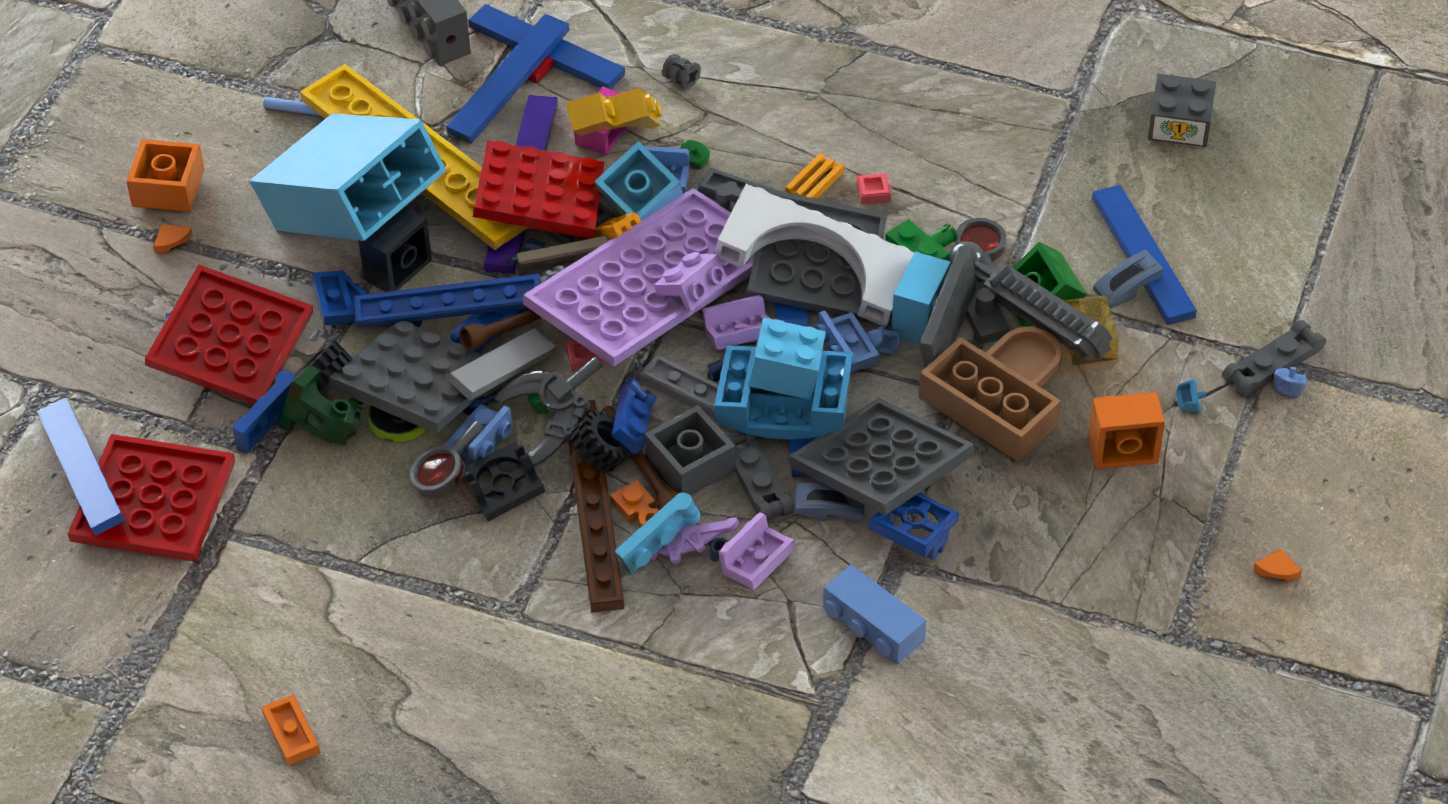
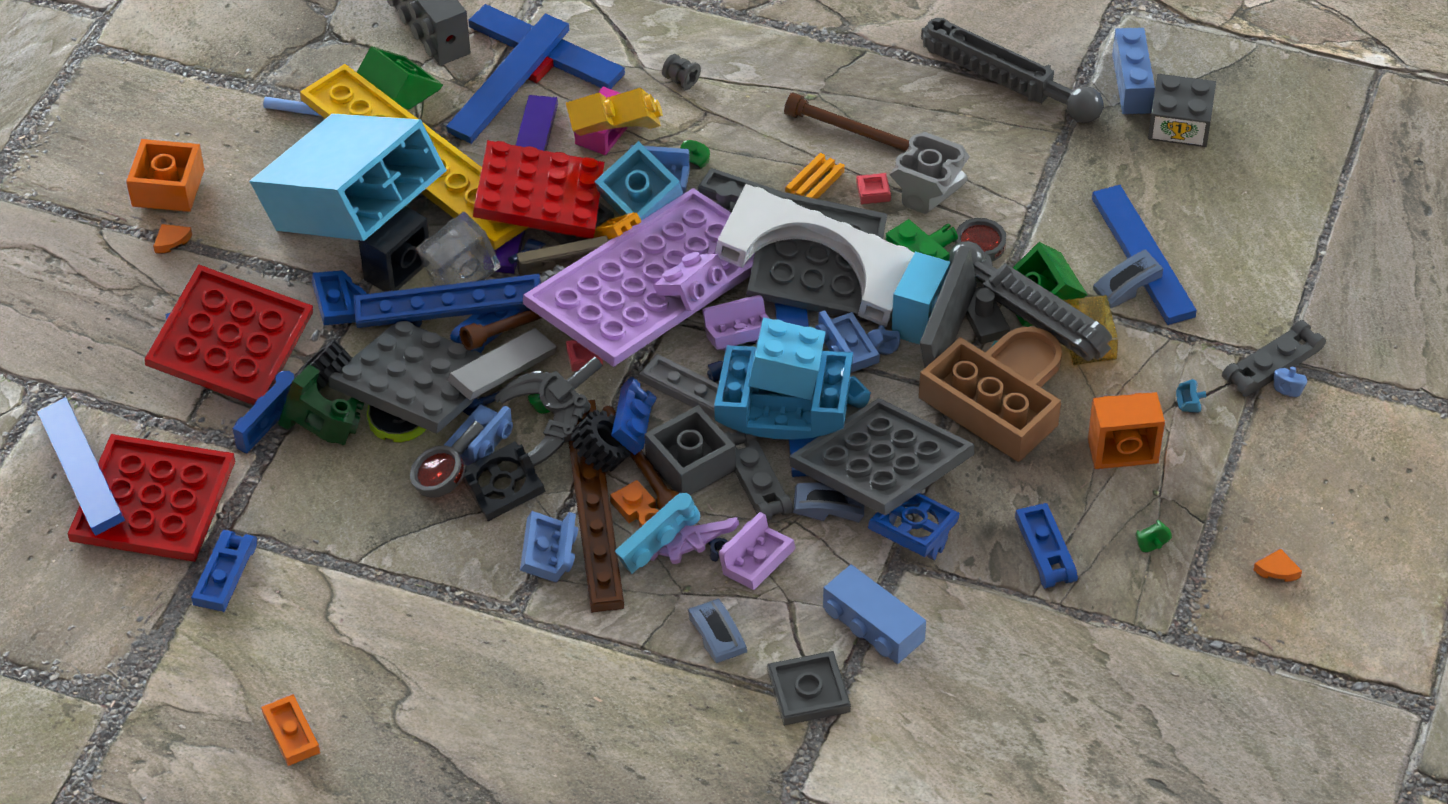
(223, 570): none -> blue plate
(398, 77): none -> green slope
(458, 253): none -> clear brick
(548, 546): none -> medium blue bracket
(717, 630): none -> sand blue slope
(798, 106): none -> reddish brown piece
(808, 688): none -> dark grey tile
(858, 394): none -> dark azure piece
(929, 171): none -> light grey piece
(1008, 68): none -> dark grey gear
(1046, 545): none -> blue plate
(1133, 70): none -> medium blue brick
(1153, 537): none -> green piece

